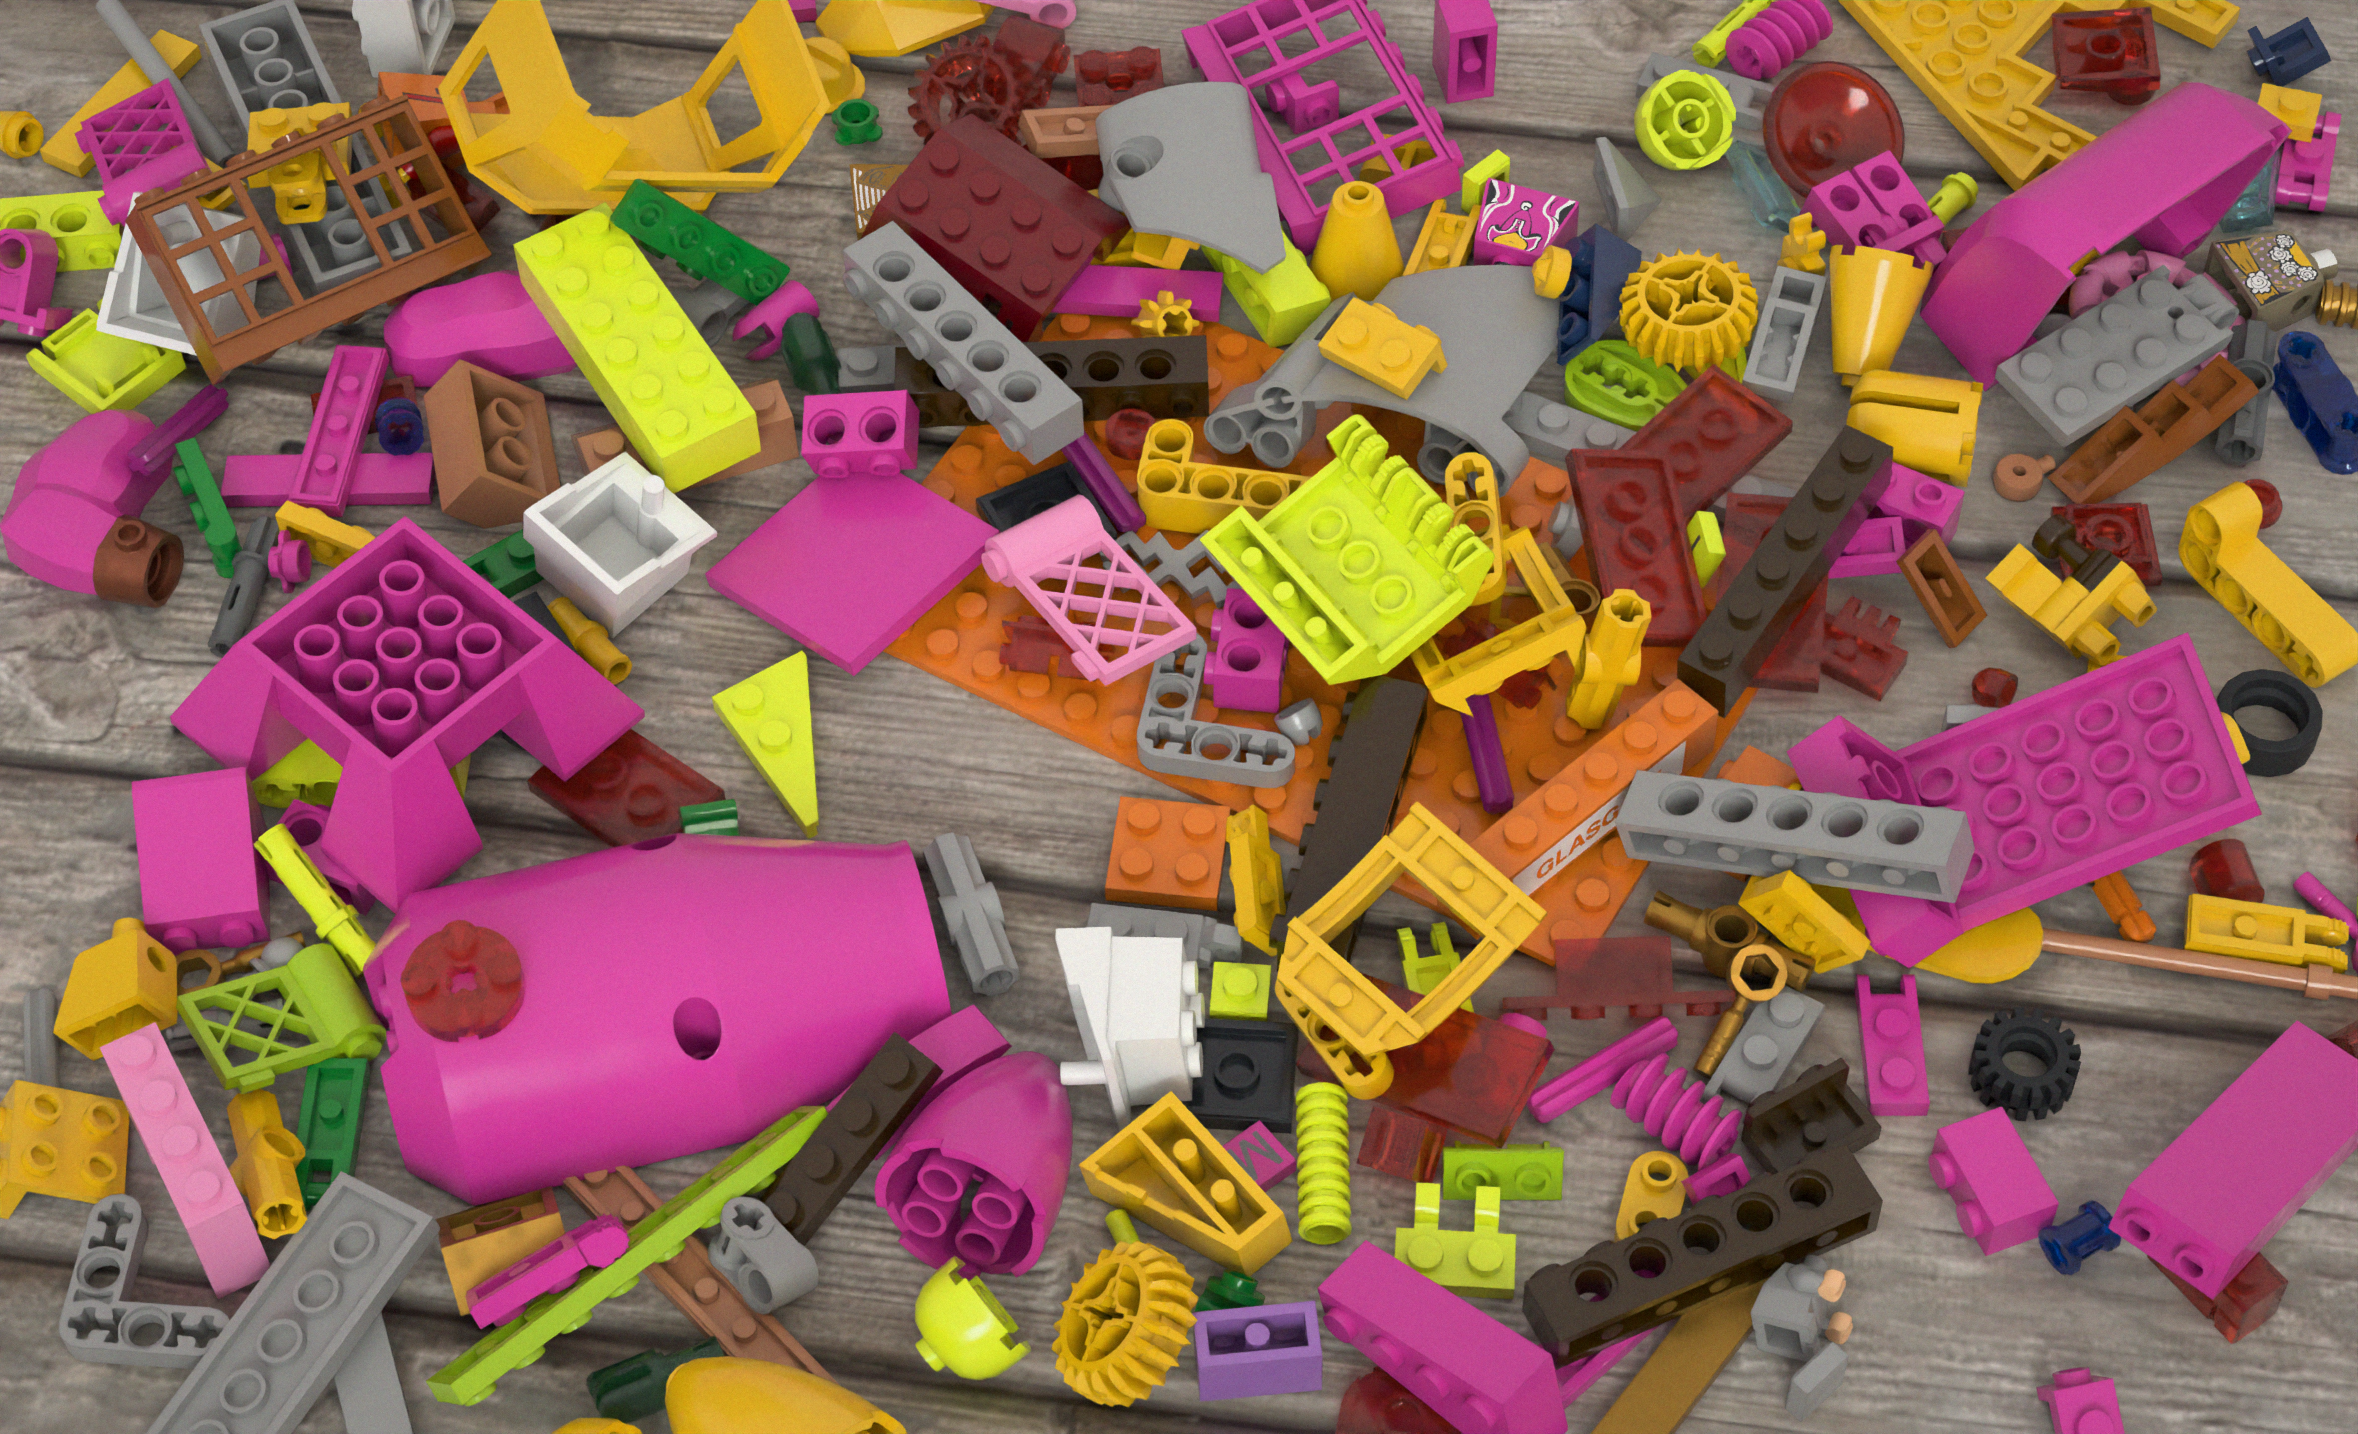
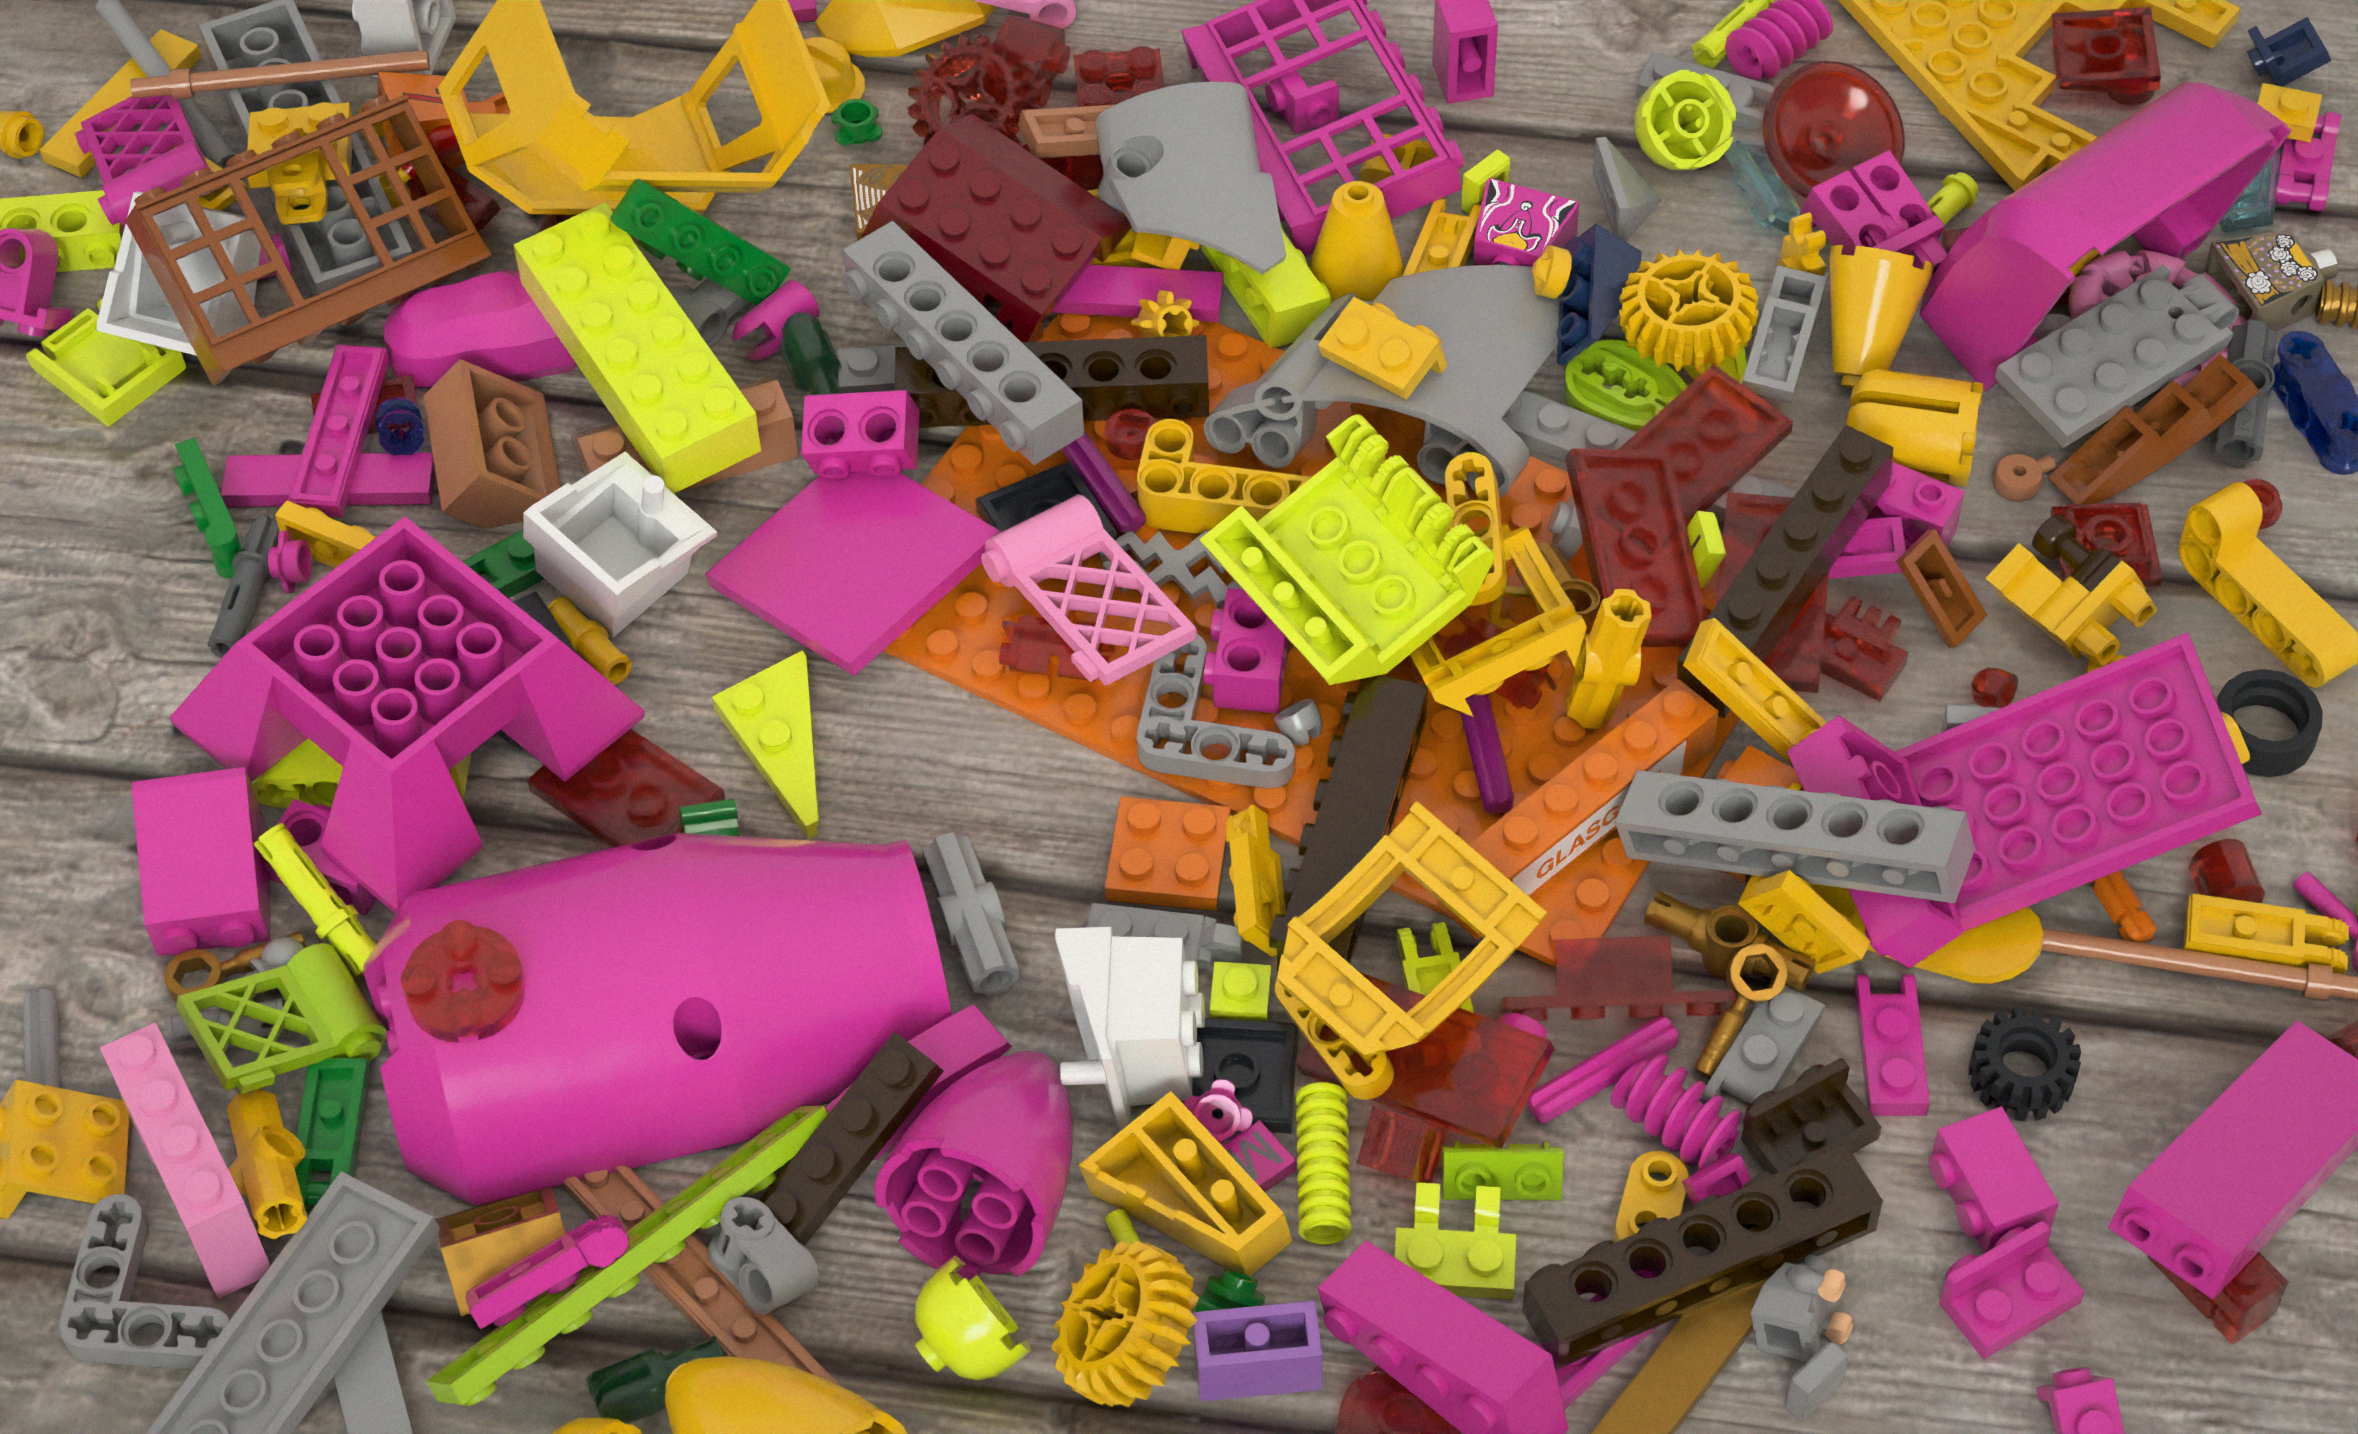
(81, 511): dark pink piece -> none
(118, 990): yellow torso -> none
(180, 426): magenta axle -> none
(184, 83): none -> nougat bar
(1220, 1096): none -> dark pink plate
(1750, 688): none -> yellow tile
(2008, 1290): none -> dark pink bracket
(2078, 1238): clear blue bush -> none

